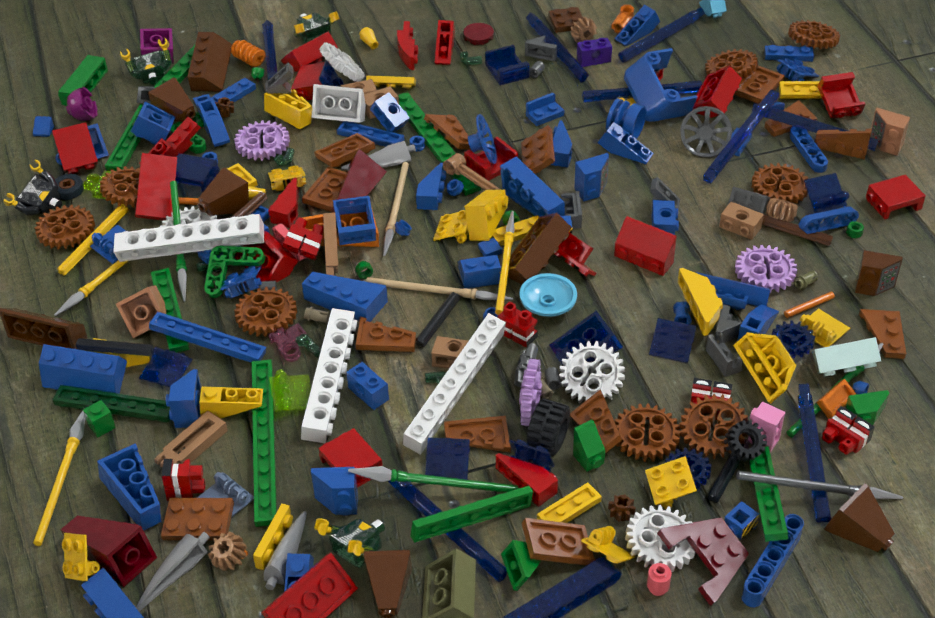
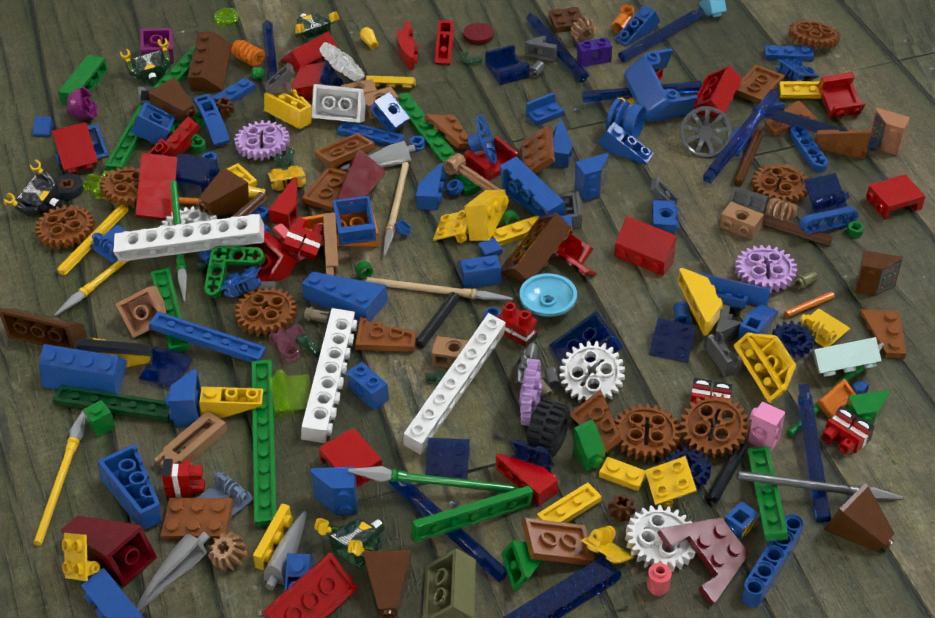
(226, 16): none -> clear neon green gear
(483, 432): dark orange wing -> none
(508, 242): yellow piece -> none
(622, 474): none -> yellow plate
(741, 61): dark orange gear -> none
(748, 157): none -> reddish brown axle
(755, 435): black tyre -> none

